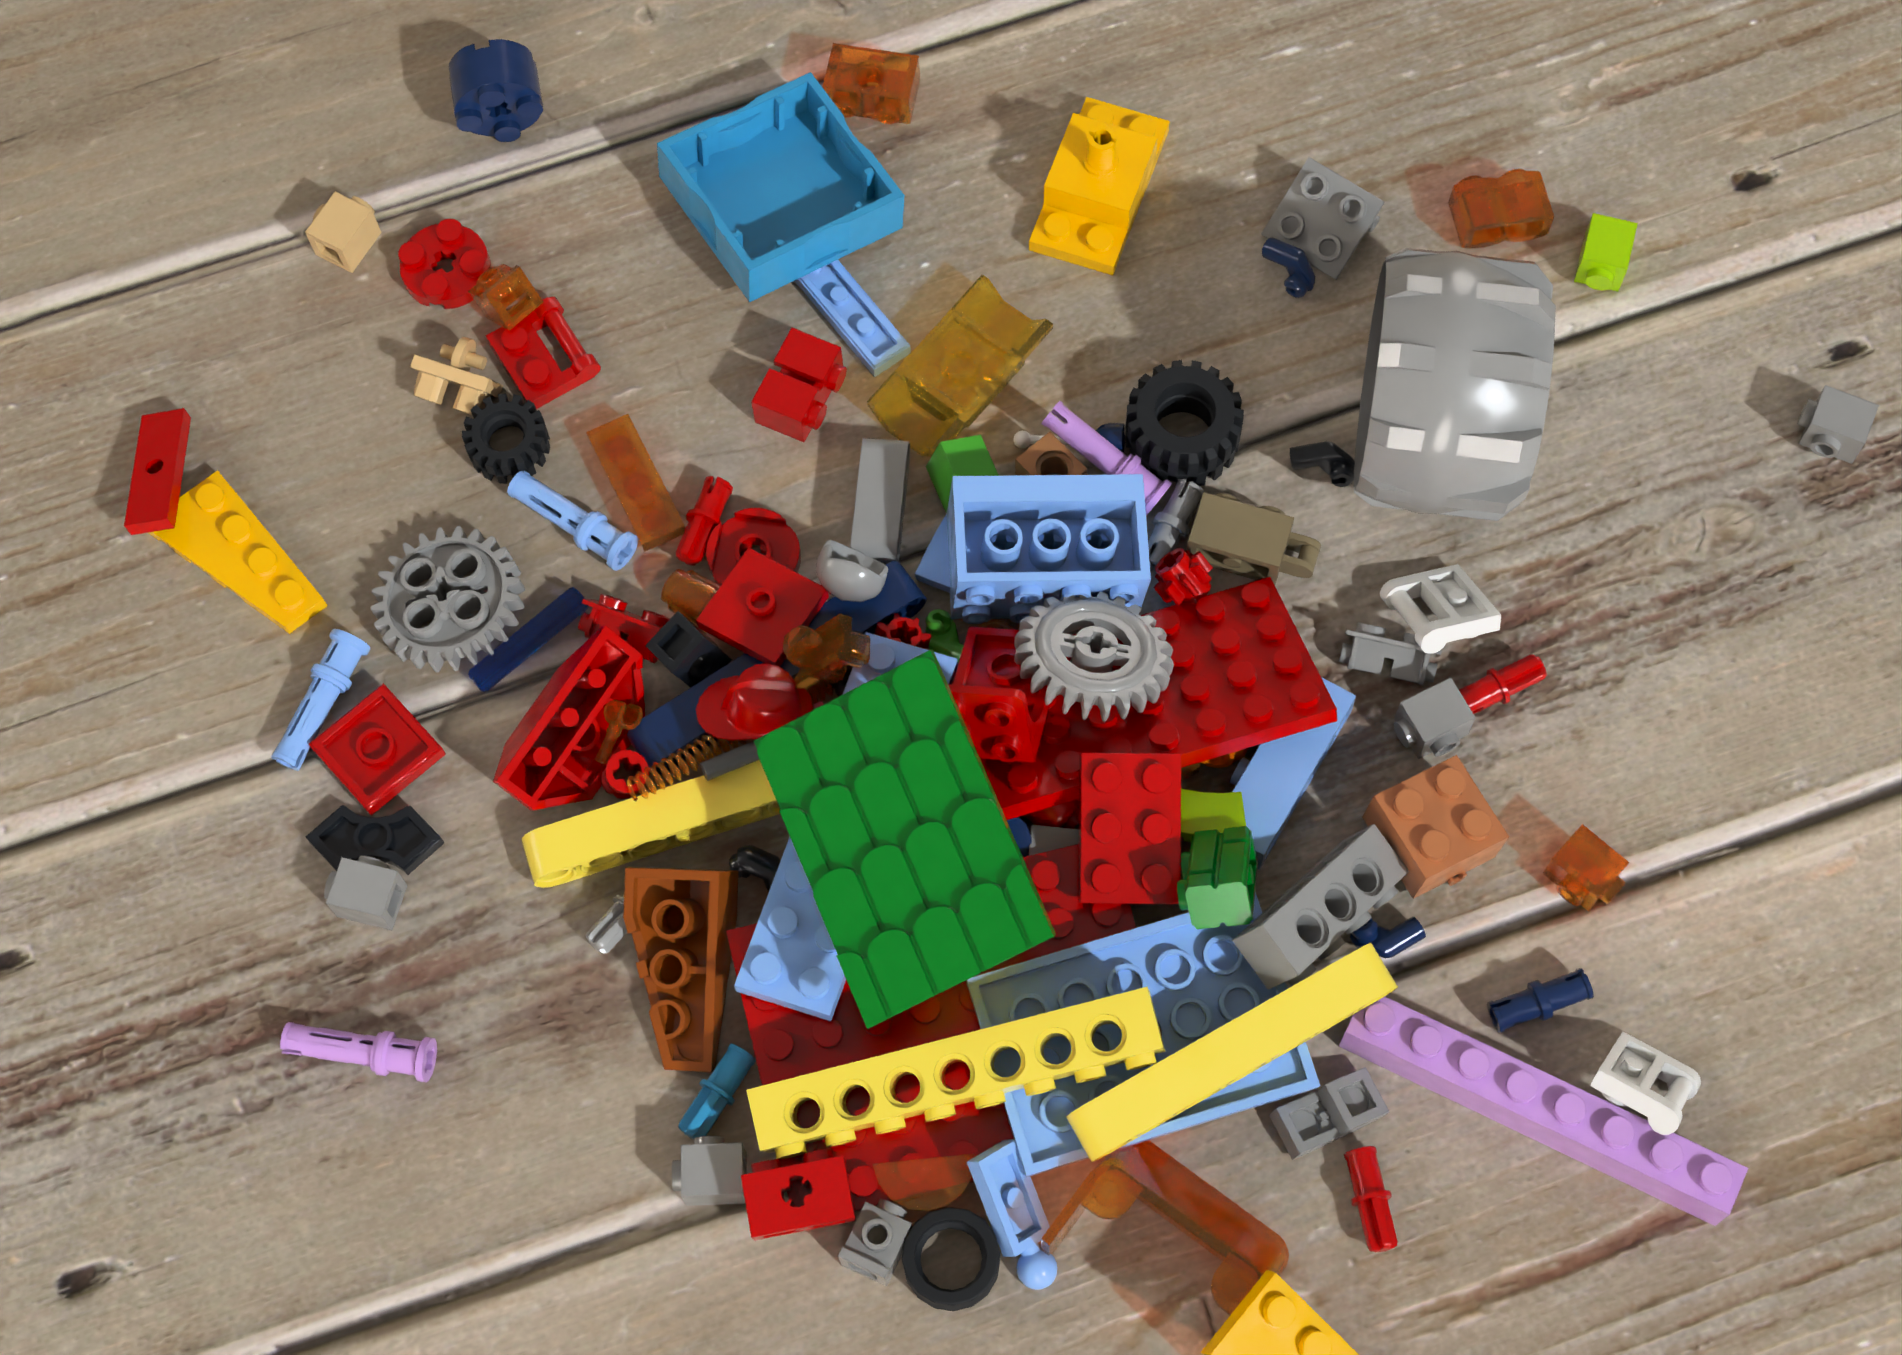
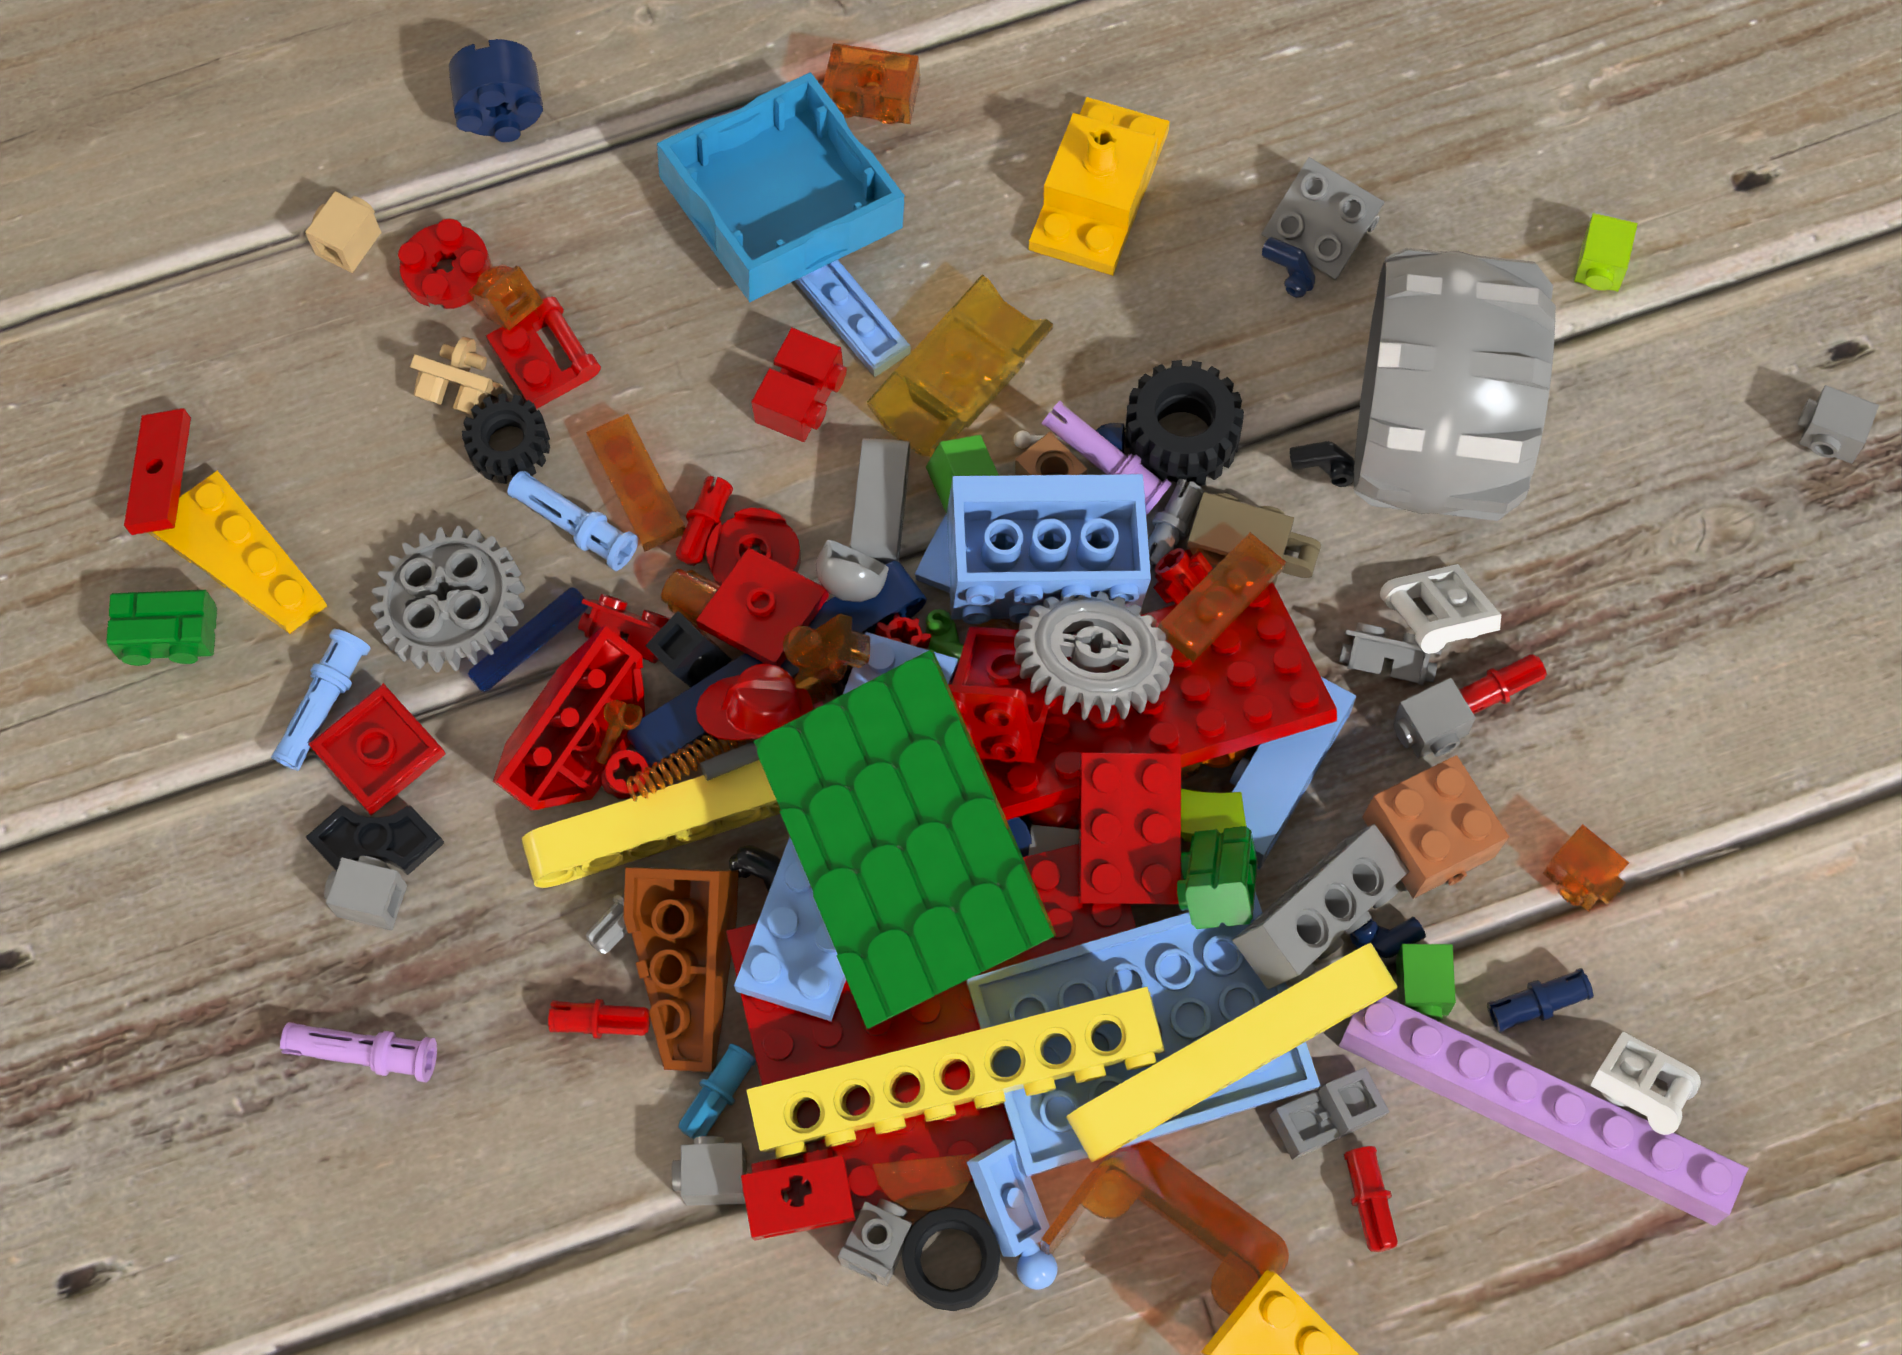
(161, 626): none -> green brick
(598, 1018): none -> red axle
(1221, 596): none -> clear orange plate
(1426, 979): none -> bright green brick
(1500, 208): clear orange brick -> none

